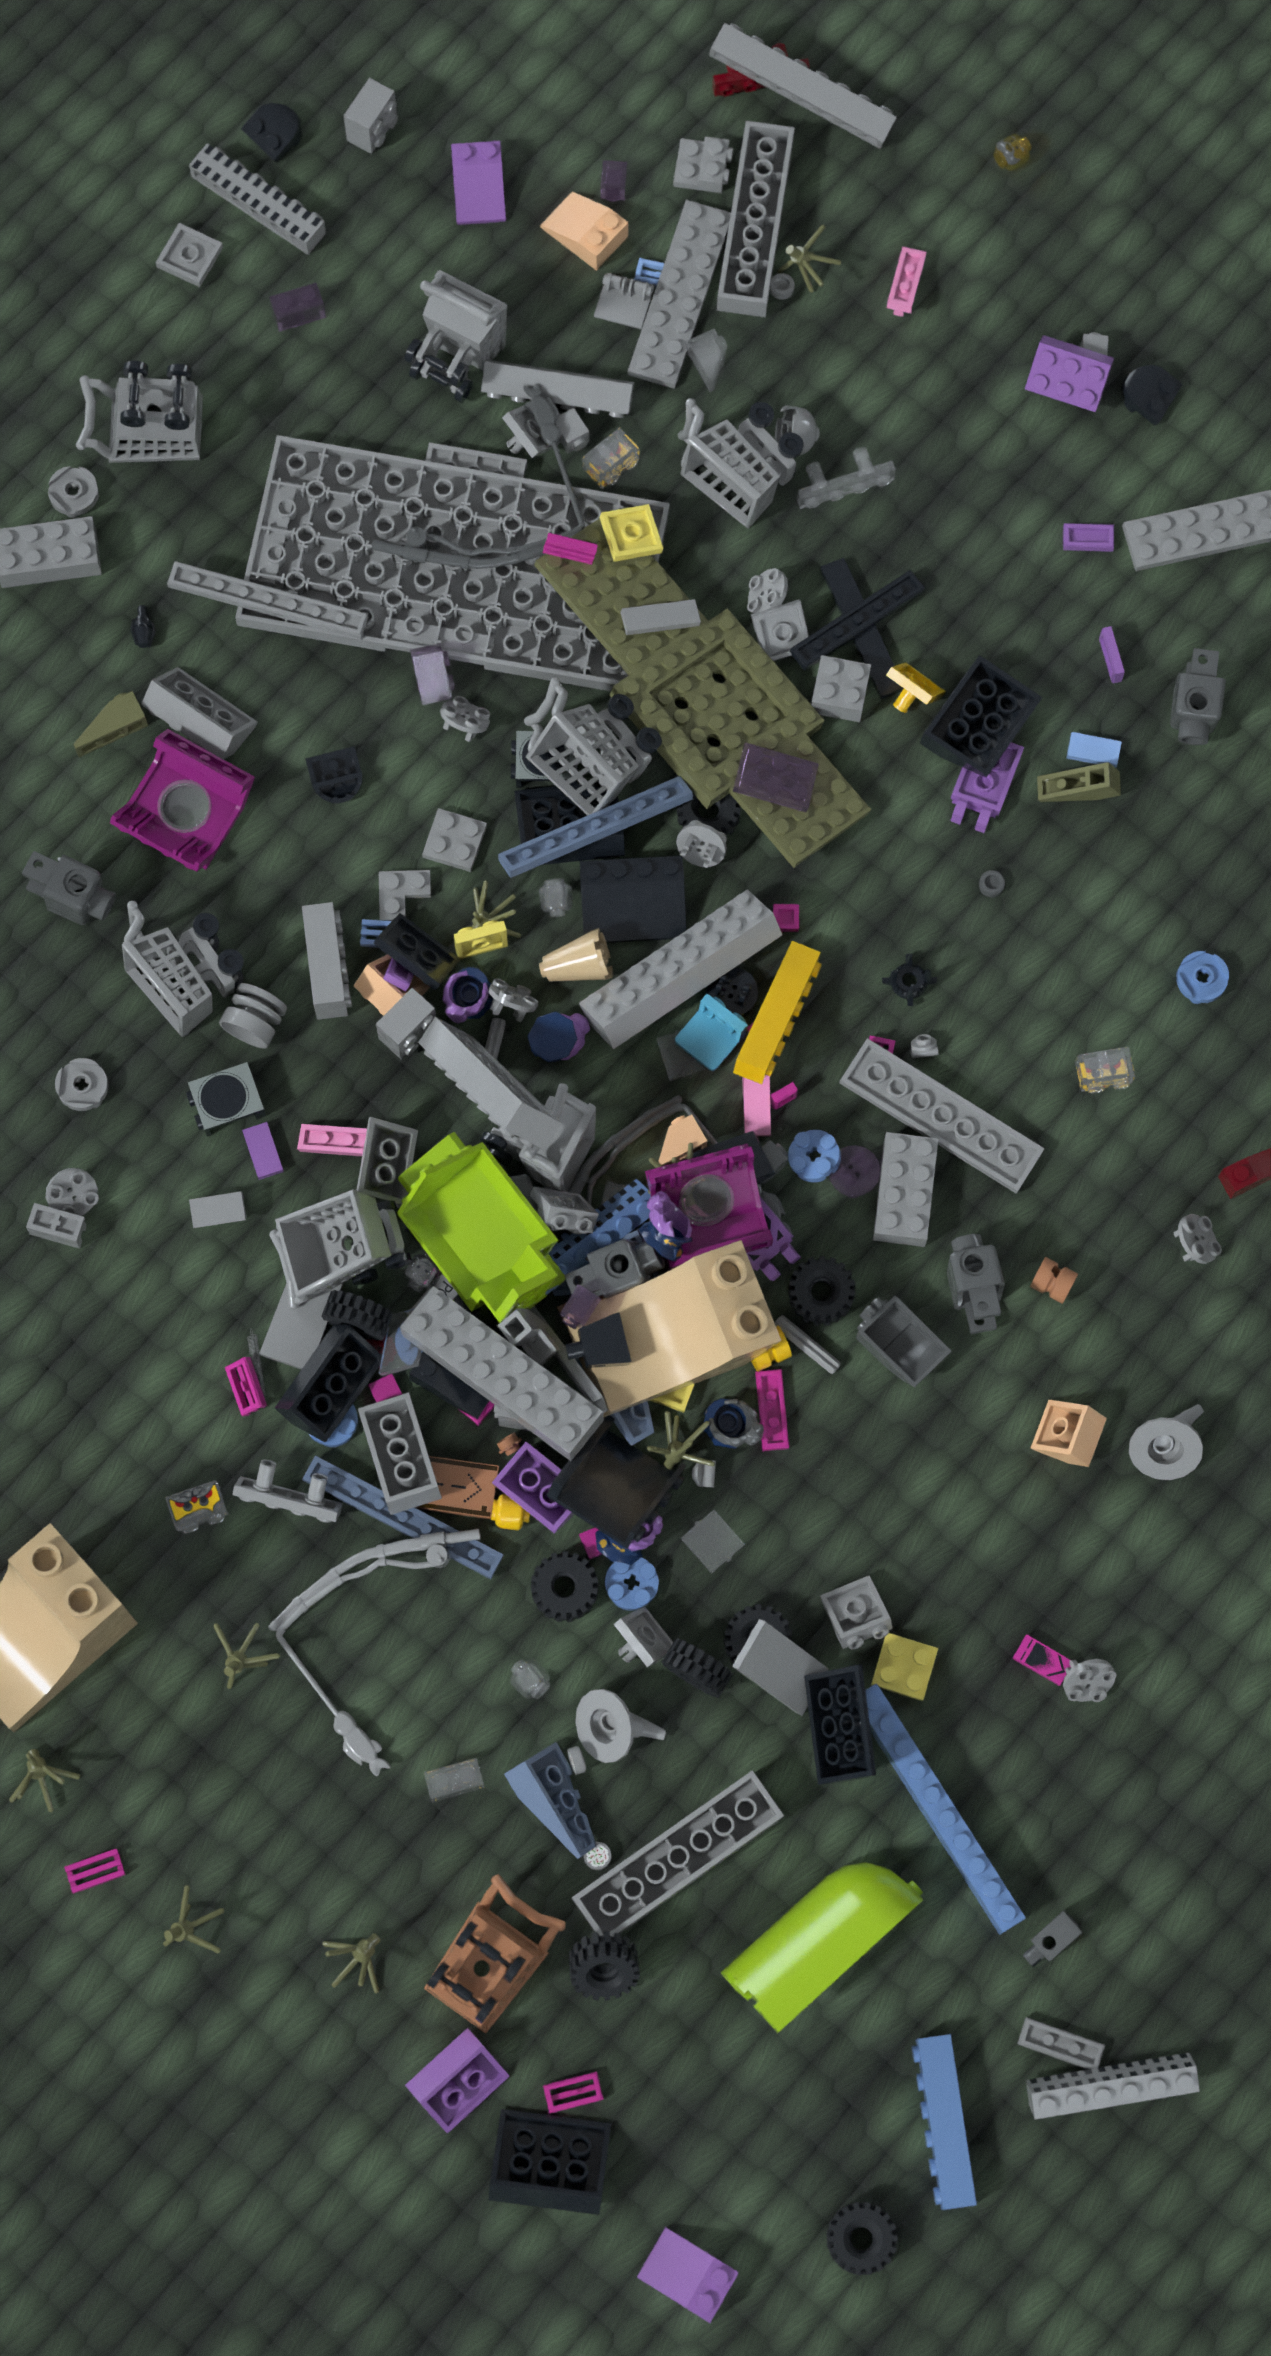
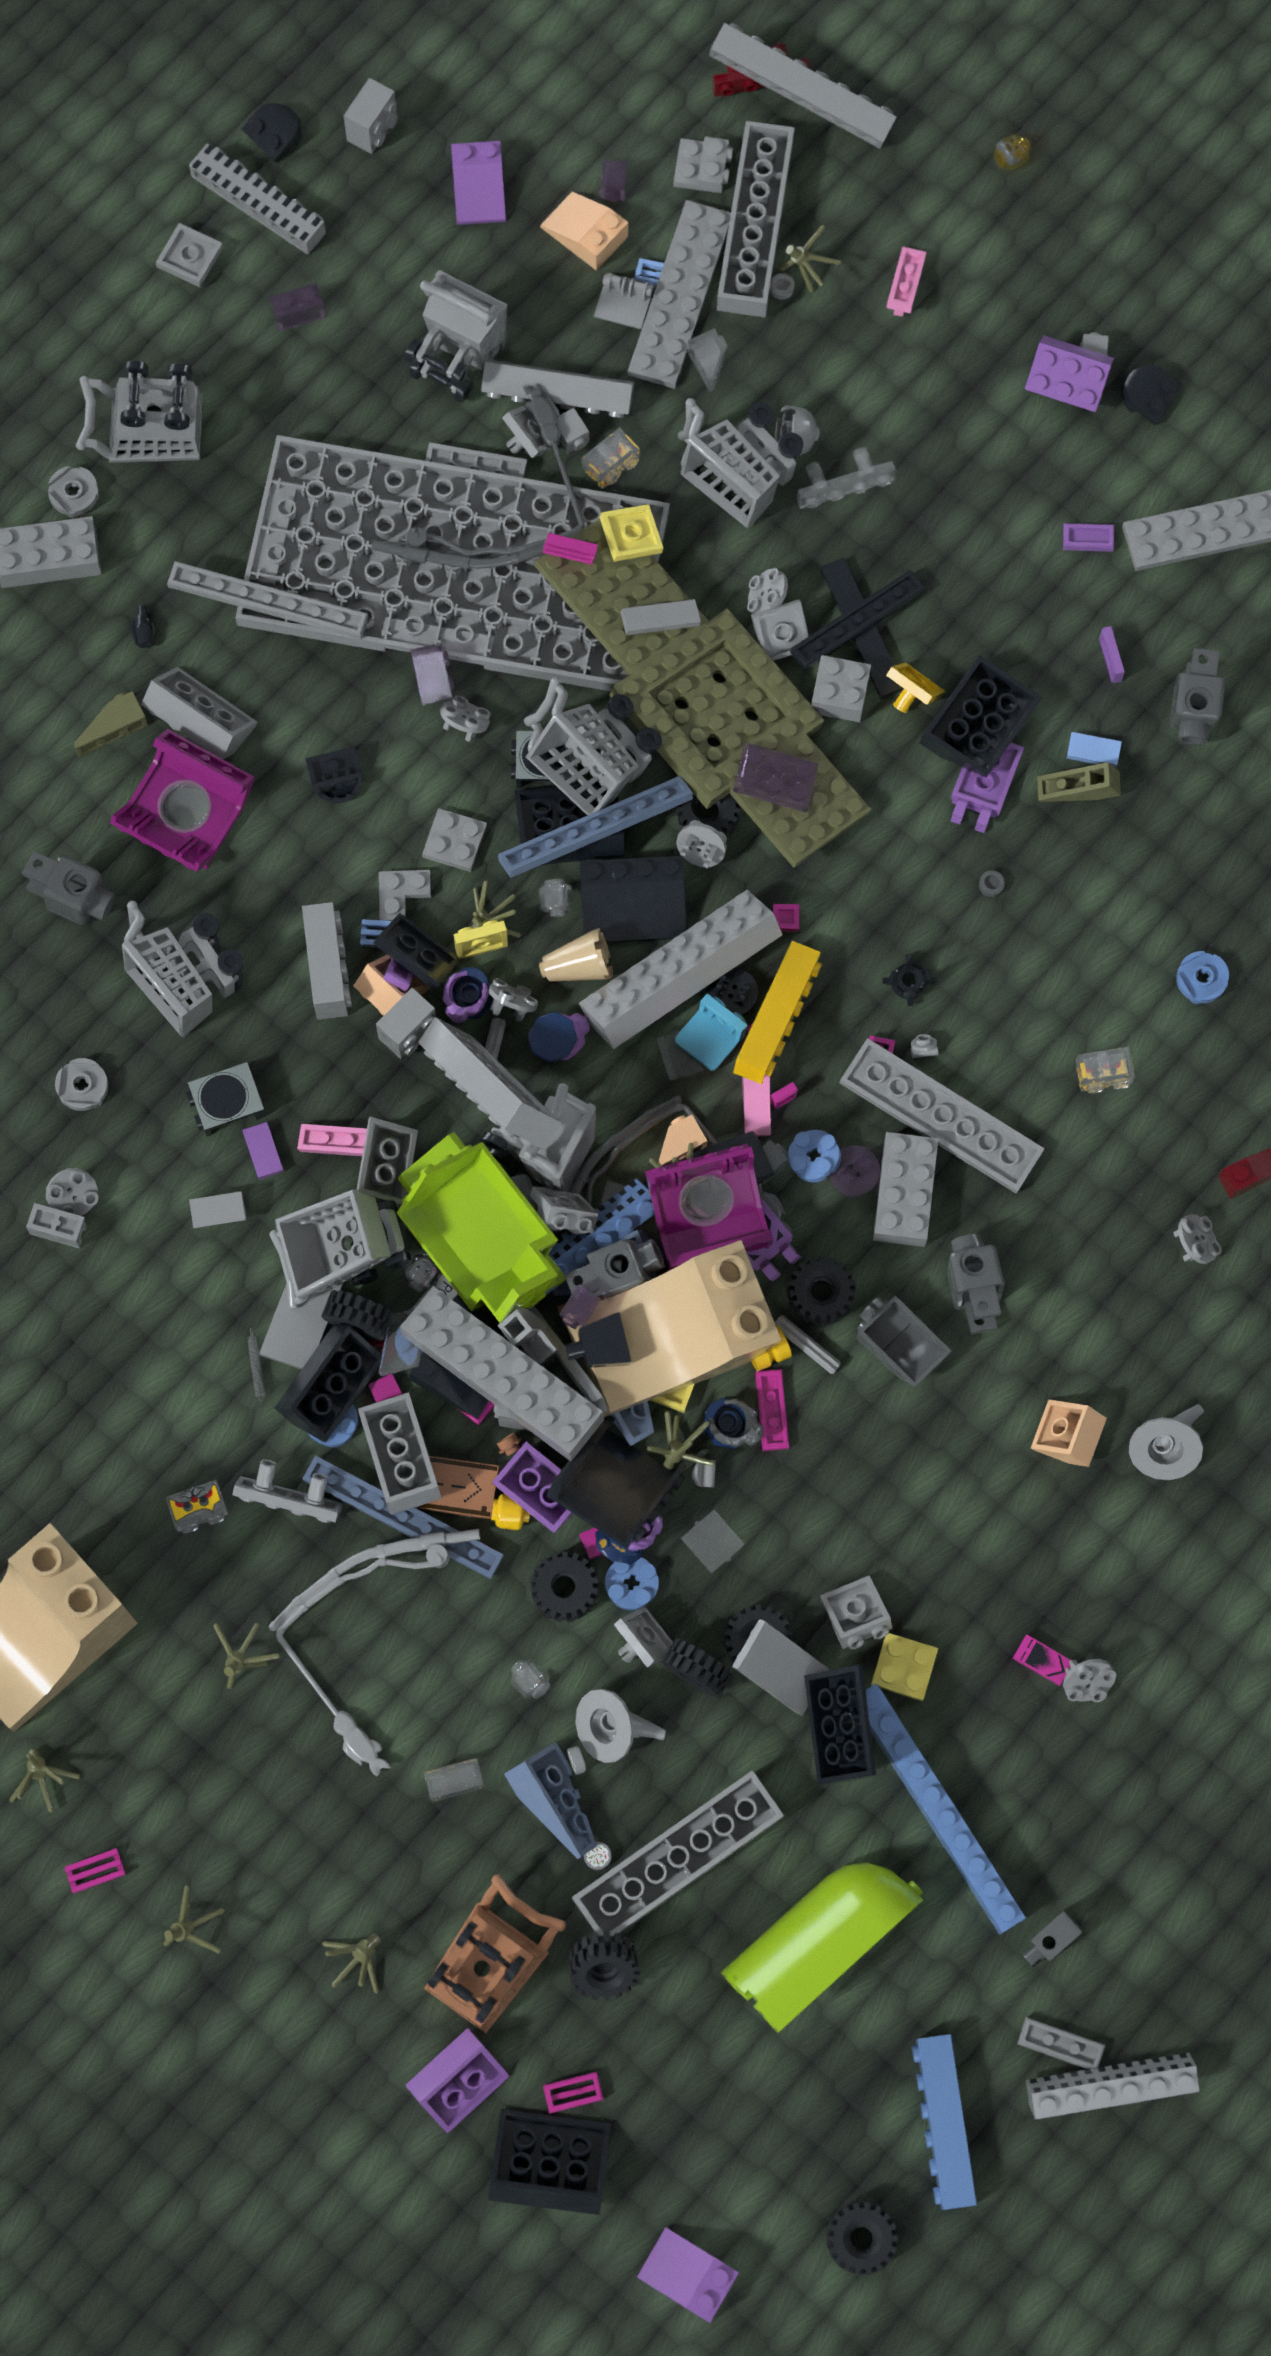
(249, 1384): dark pink tile -> none
(254, 1014): light grey wheel -> none
(667, 1227): piece -> none
(1053, 1280): nougat wheel -> none

